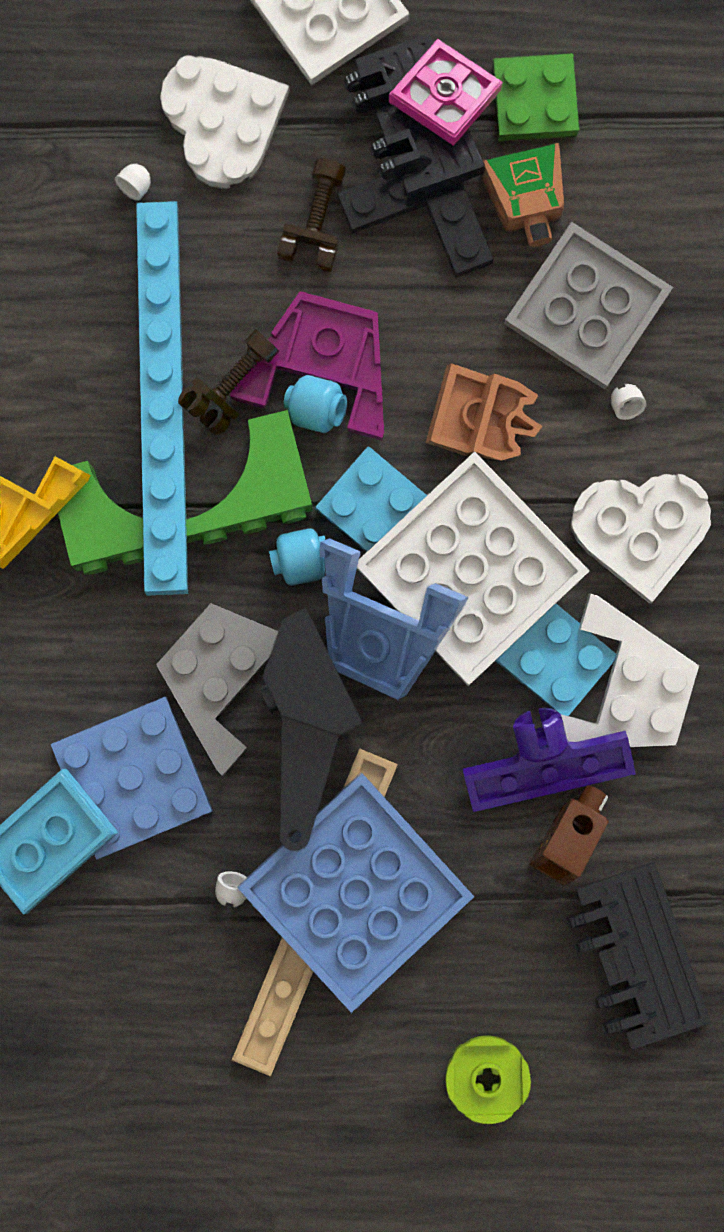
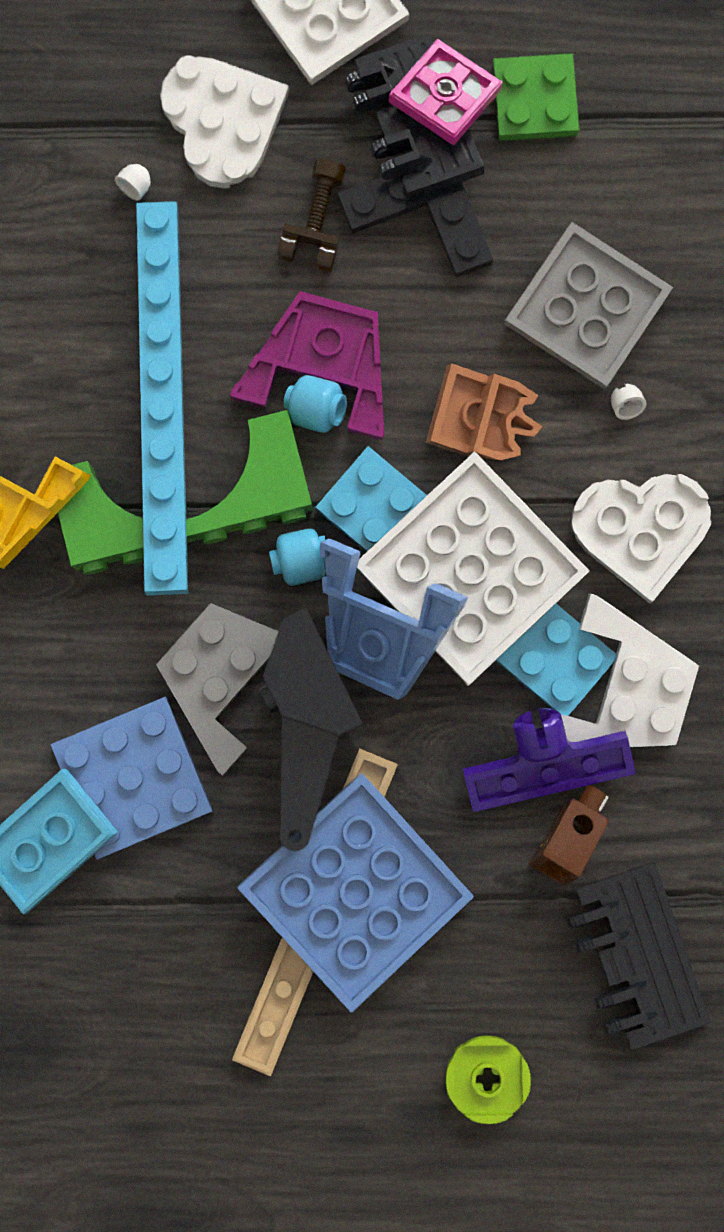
(227, 890): white hinge -> none
(258, 350): dark brown bar -> none
(527, 191): torso -> none

